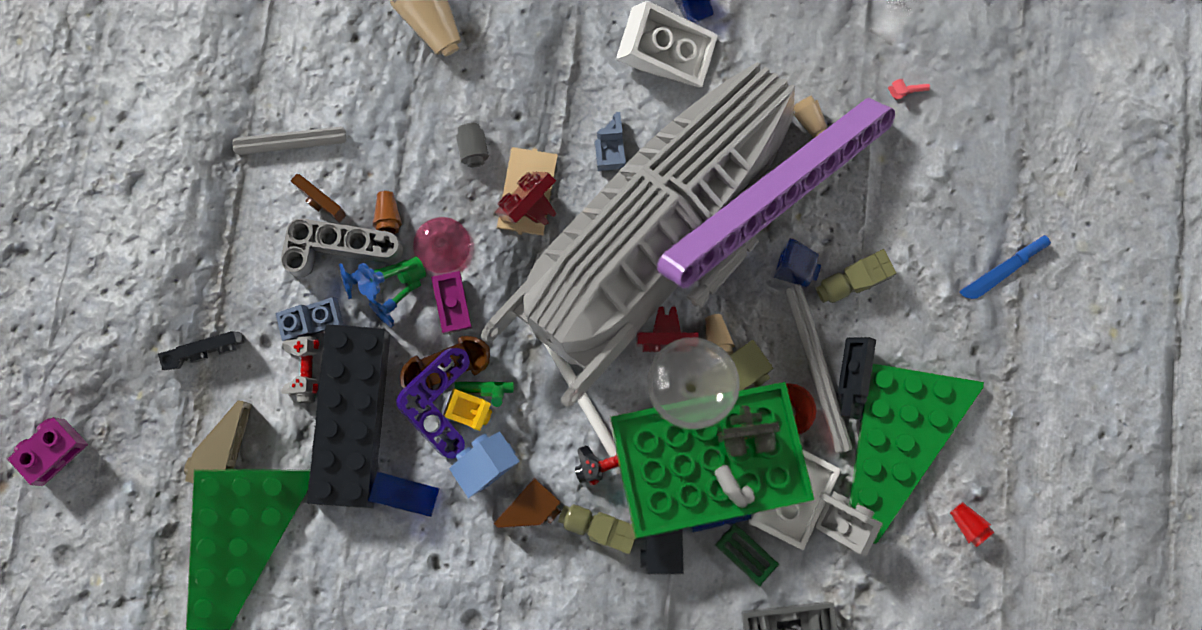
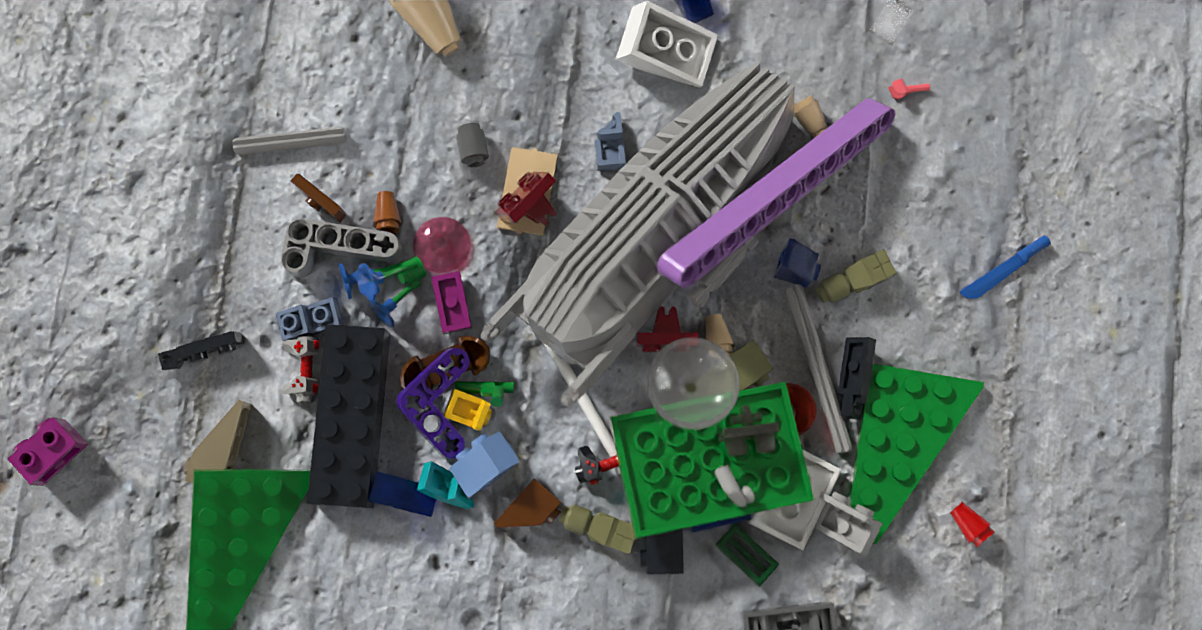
(443, 486): none -> teal slope

